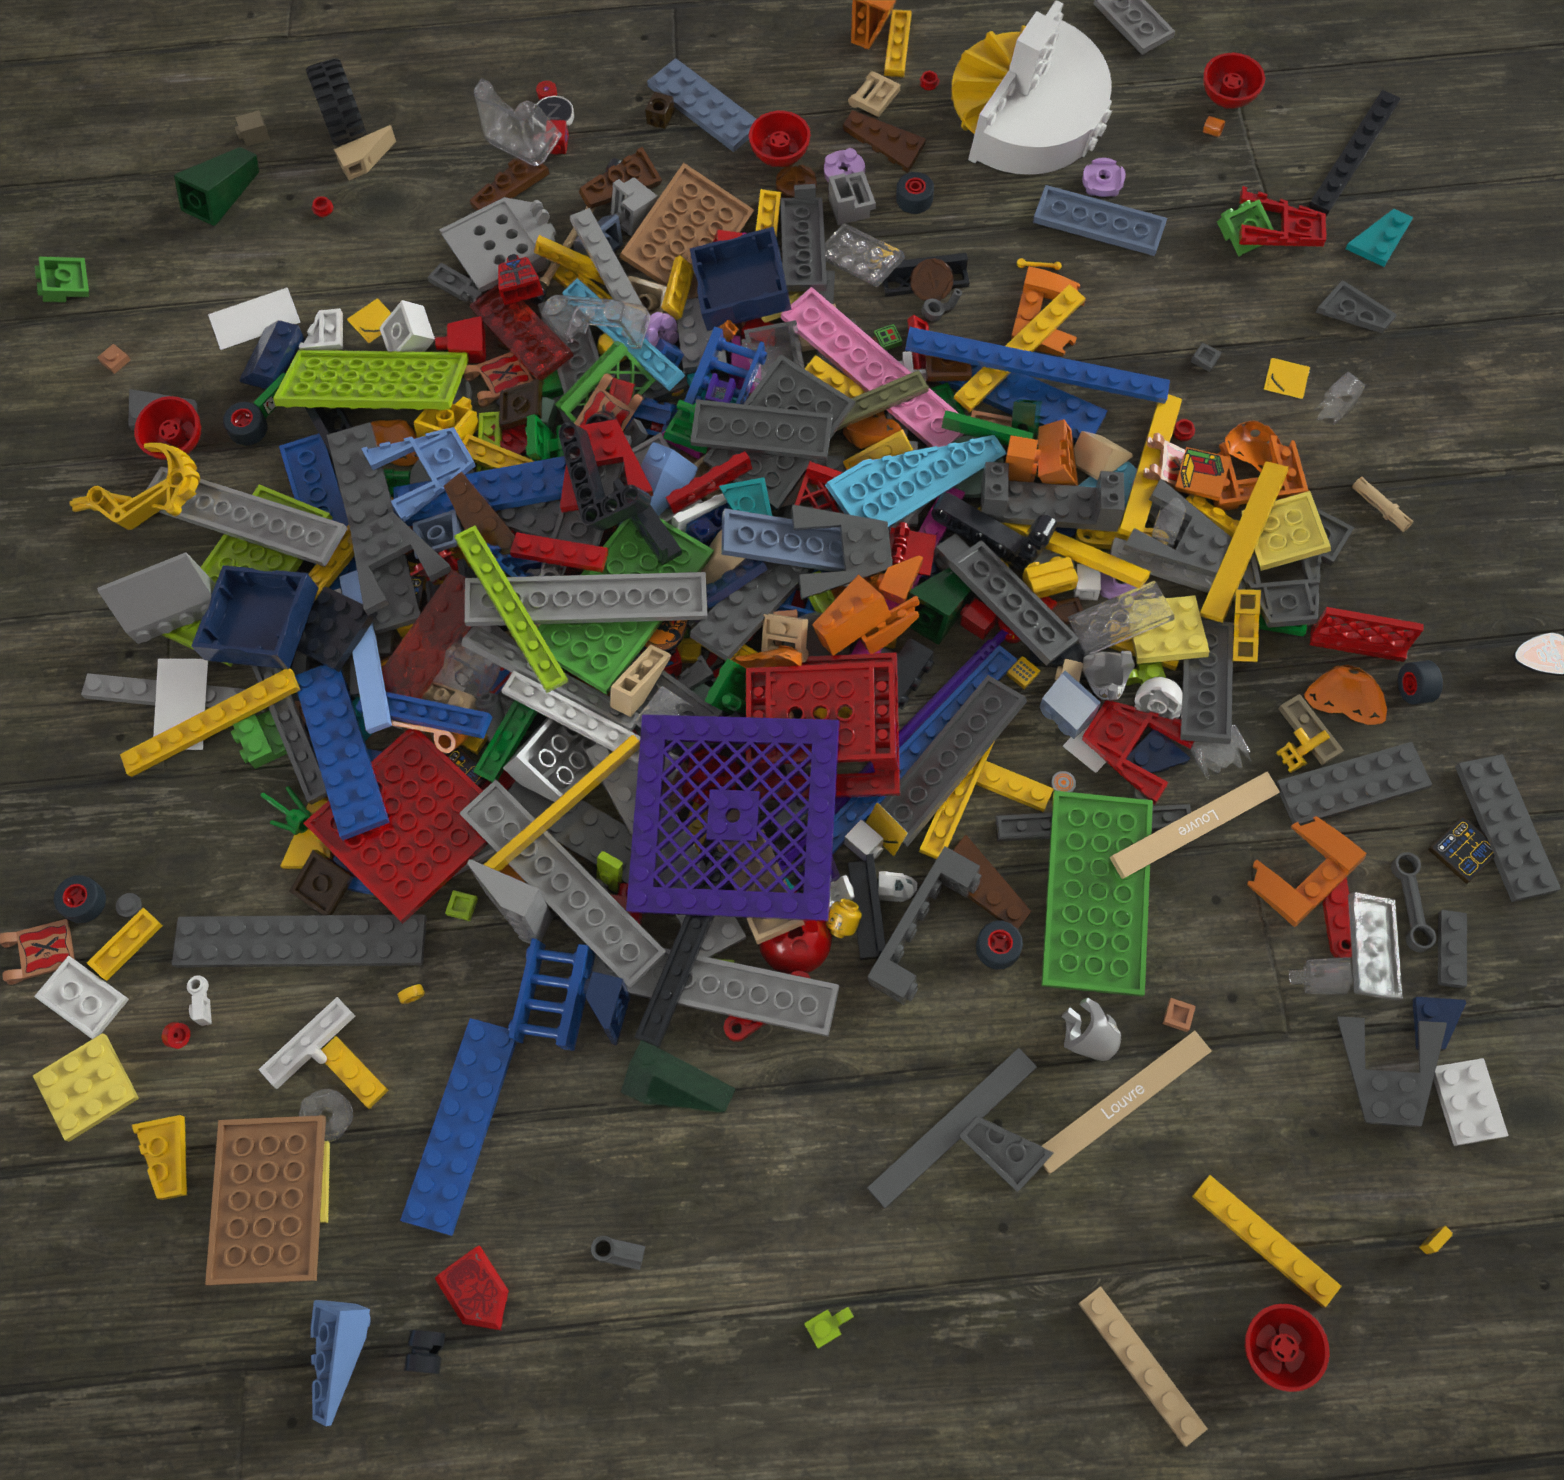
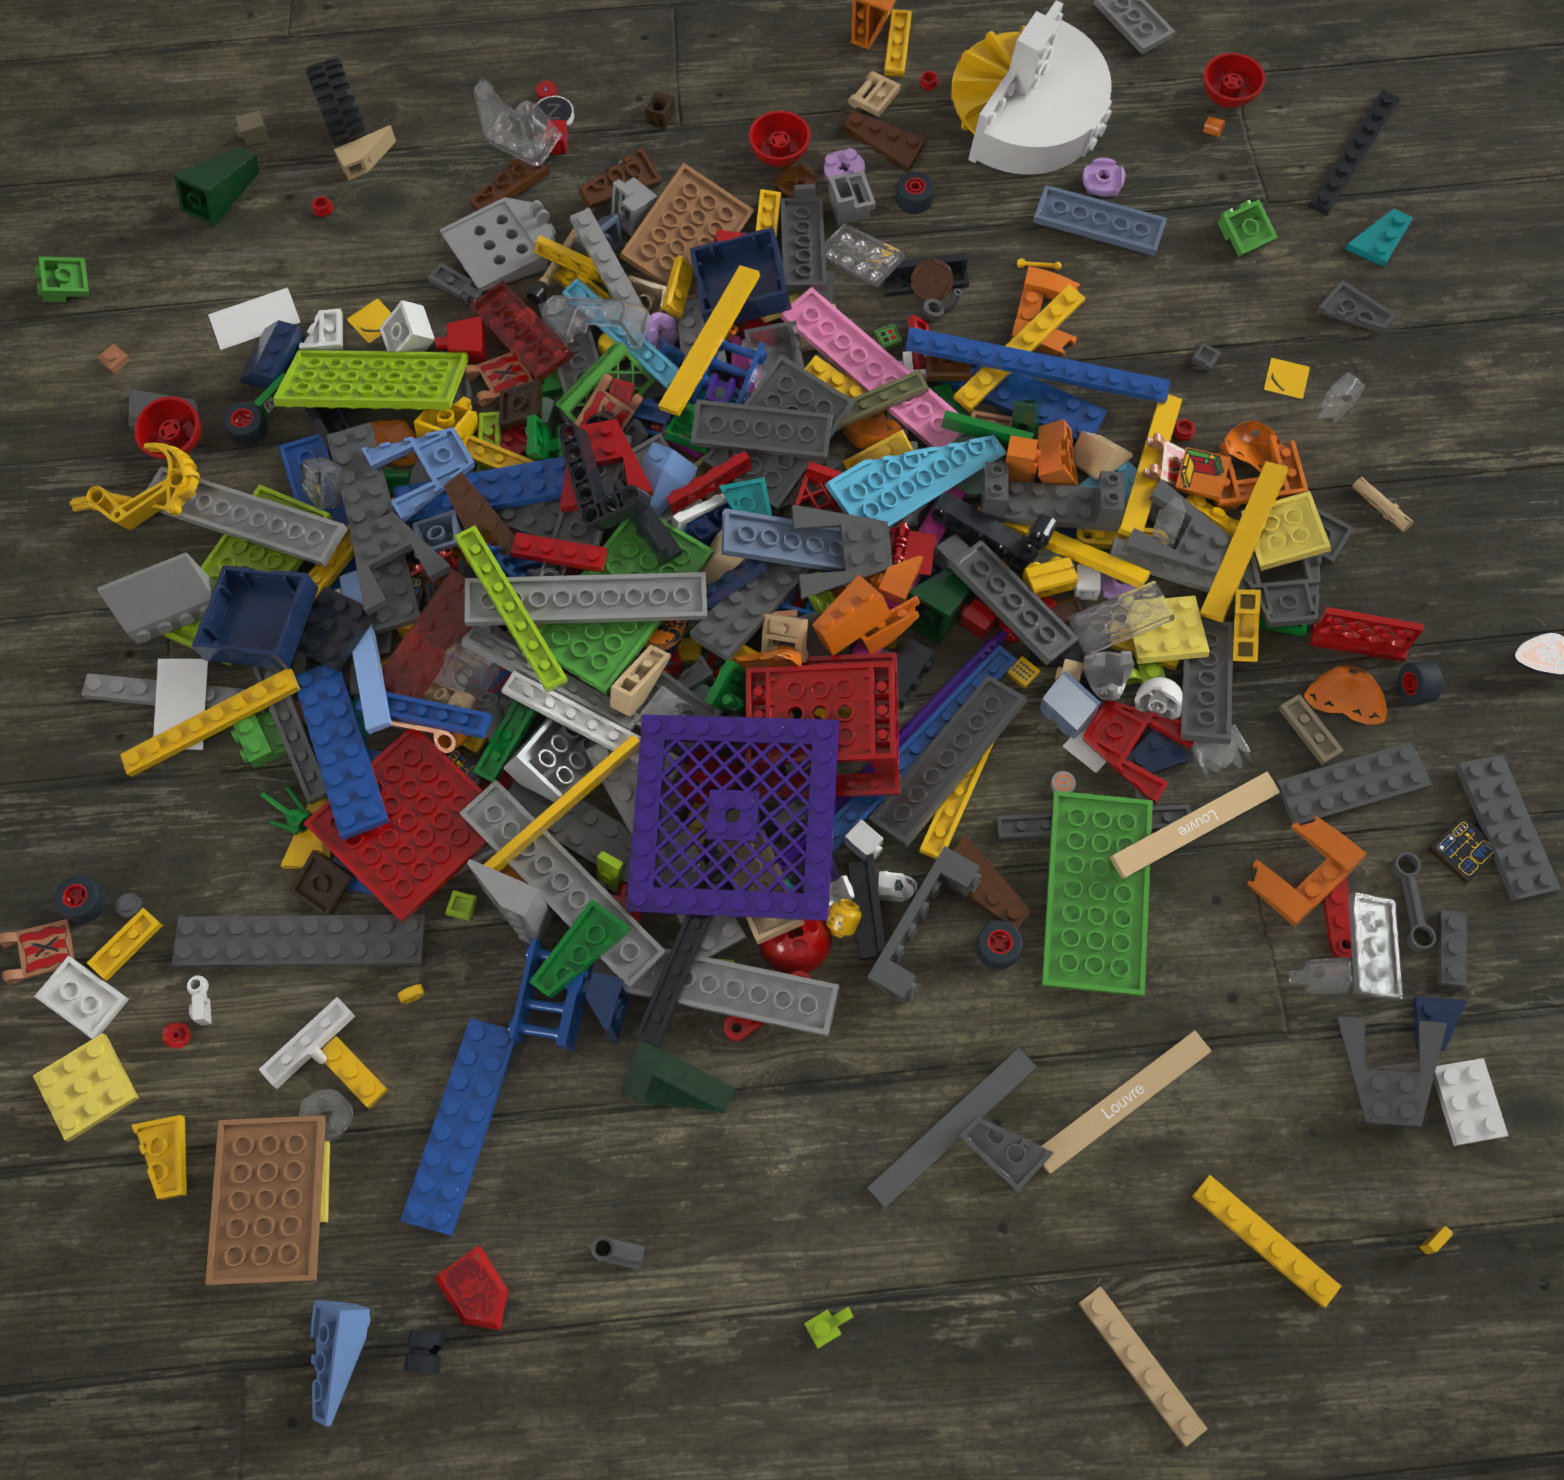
(322, 482): none -> clear torso
(518, 280): red torso -> none
(580, 947): none -> green wing
(703, 104): sand blue plate -> none
(709, 340): none -> yellow tile
(887, 827): yellow sticker -> none
(1014, 786): yellow plate -> none
(1100, 1038): light grey piece -> none
(1179, 1015): nougat plate -> none
(1298, 225): red wing -> none
(1300, 1344): red piece -> none
(1307, 745): yellow arm -> none

